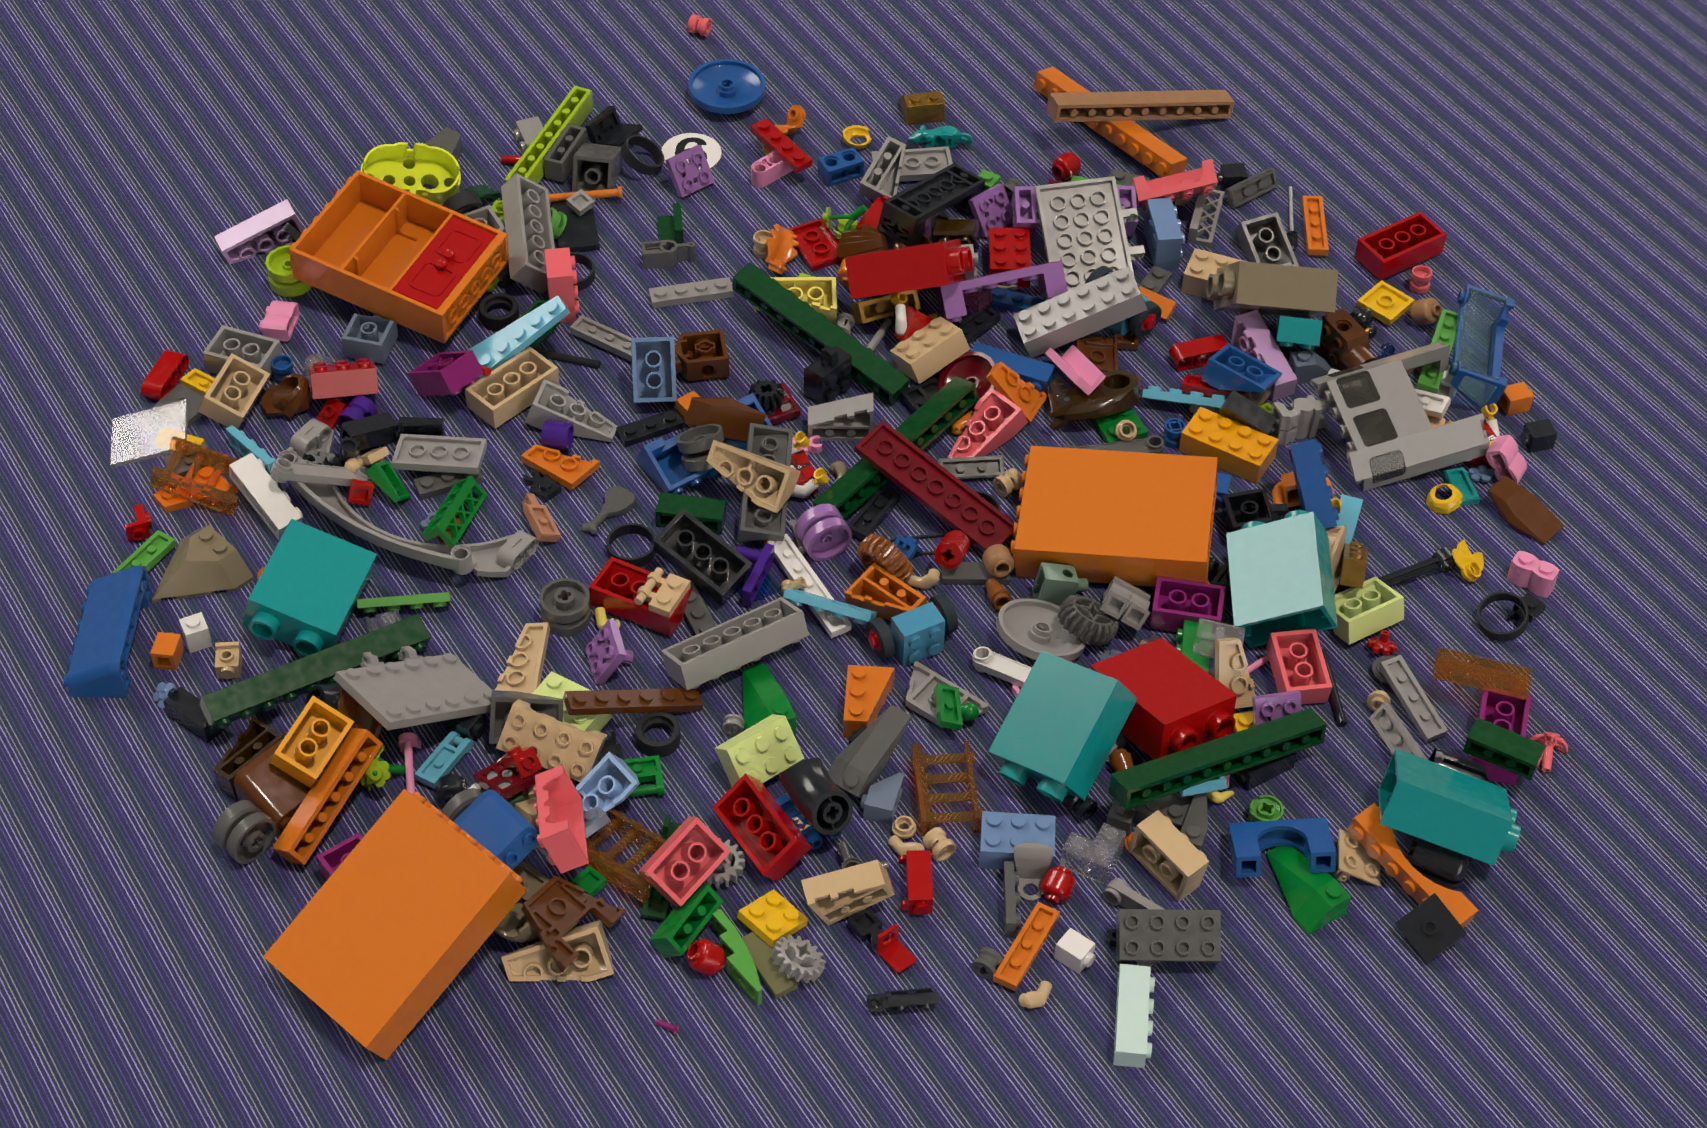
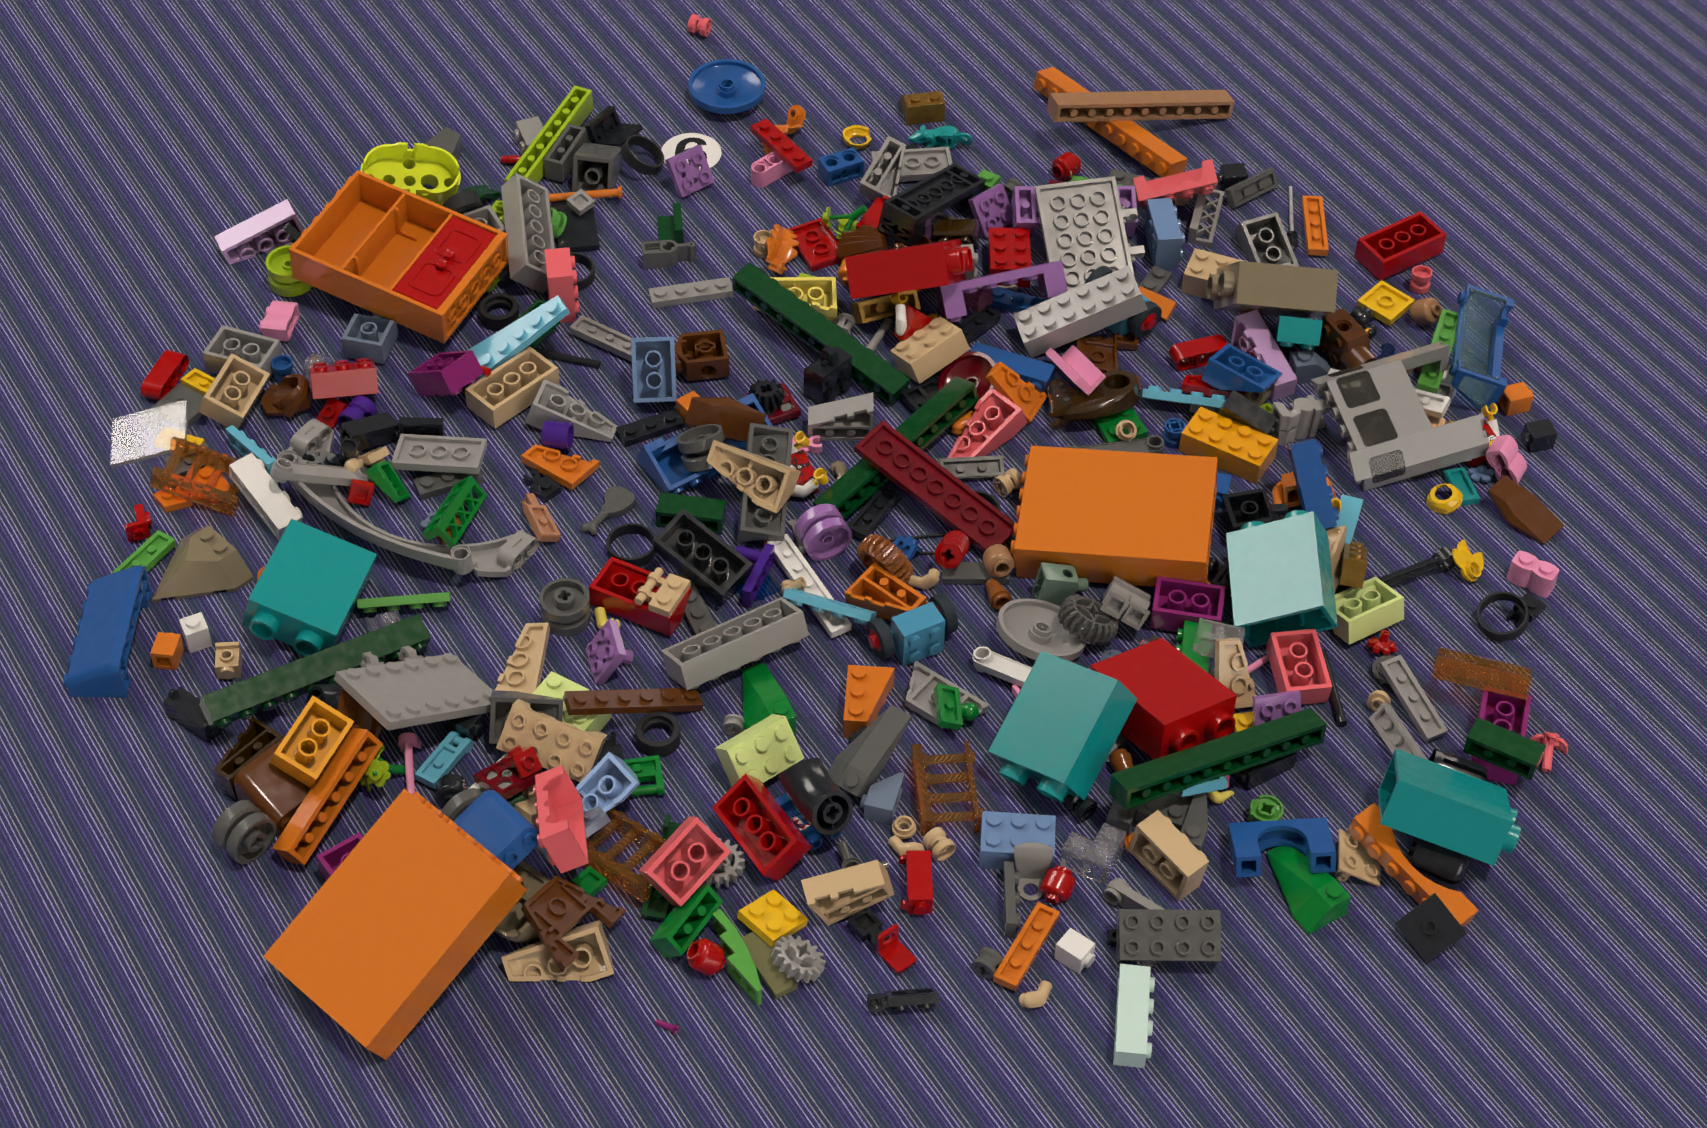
(160, 696): medium blue plant -> none

